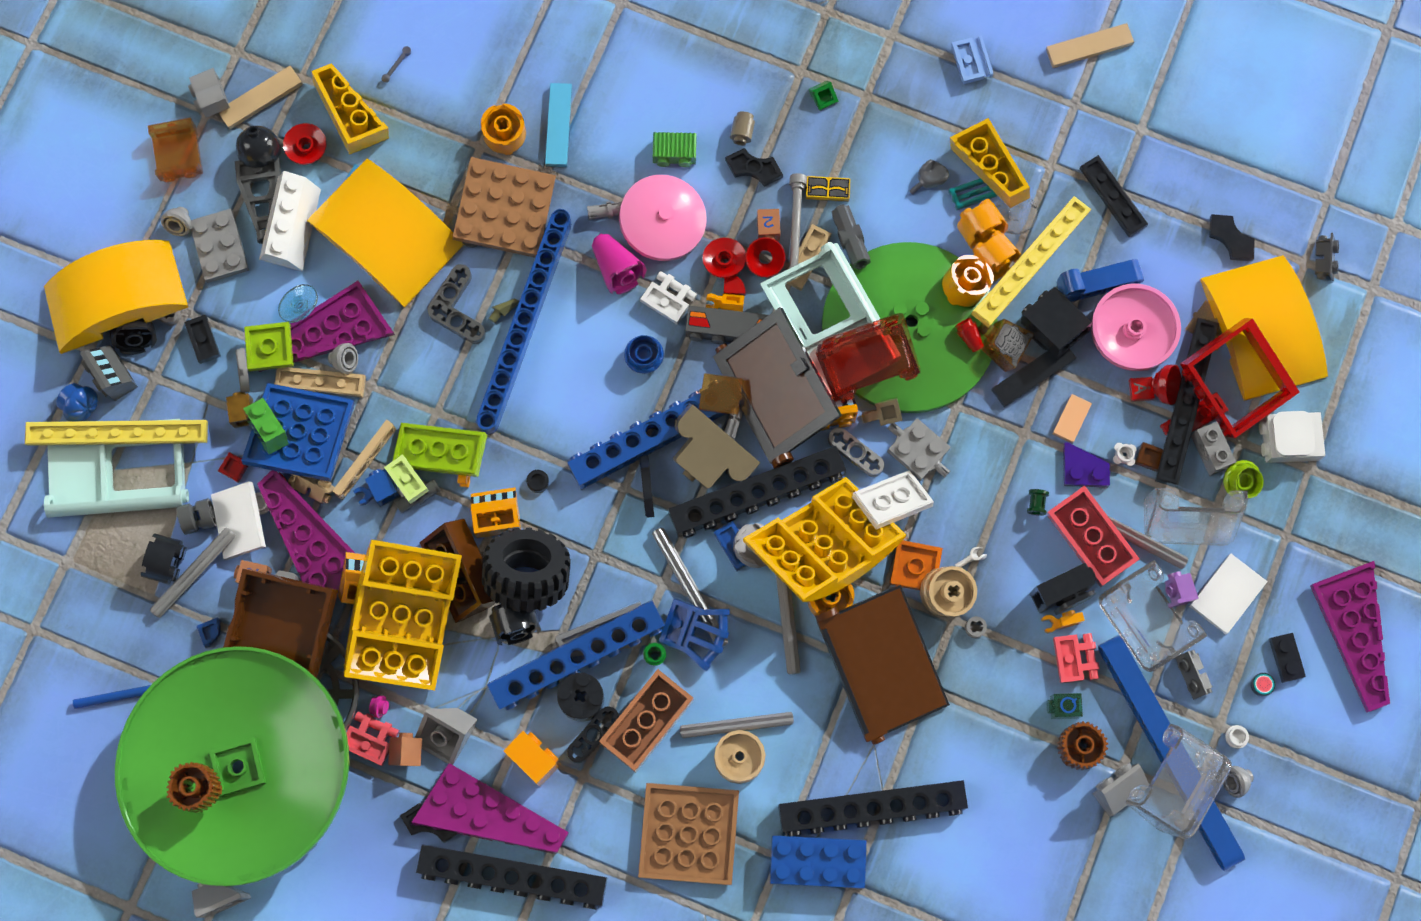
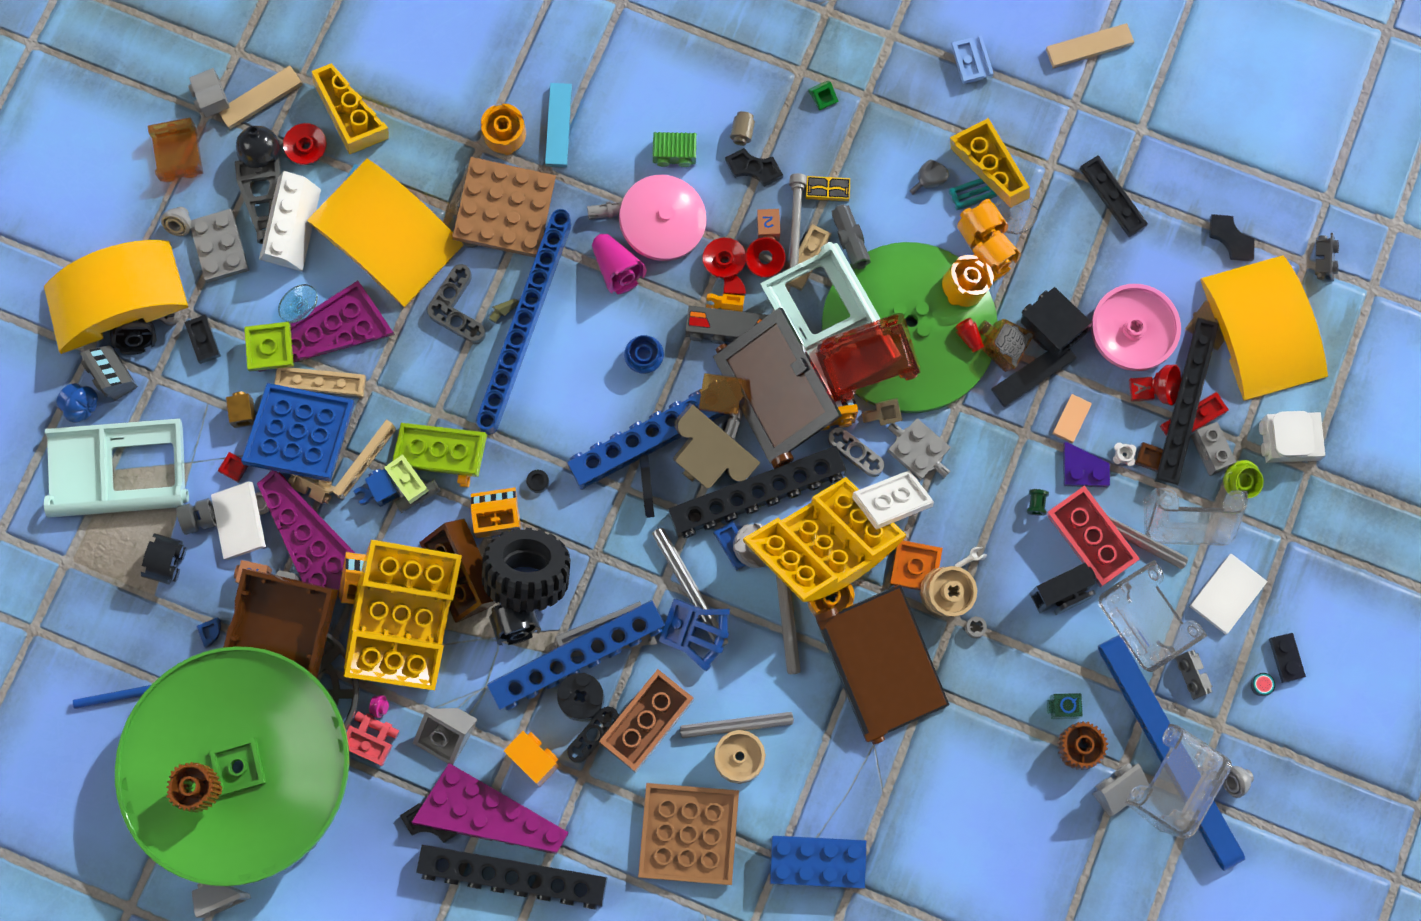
(116, 432): light yellow tile -> none
(192, 572): light grey axle -> none
(242, 370): light grey tile -> none
(266, 426): bright green brick -> none
(344, 358): light grey brick -> none
(405, 750): nougat brick -> none
(406, 51): dark grey hinge -> none
(654, 648): green cone -> none
(664, 302): white plate -> none
(953, 791): black brick -> none
(1030, 262): light yellow tile -> none
(1068, 619): light orange plate -> none
(1069, 658): coral plate -> none
(1098, 281): blue beam -> none
(1180, 589): medium lavender brick -> none
(1237, 737): white plate -> none
(1268, 358): red window -> none
(1355, 624): magenta wing -> none

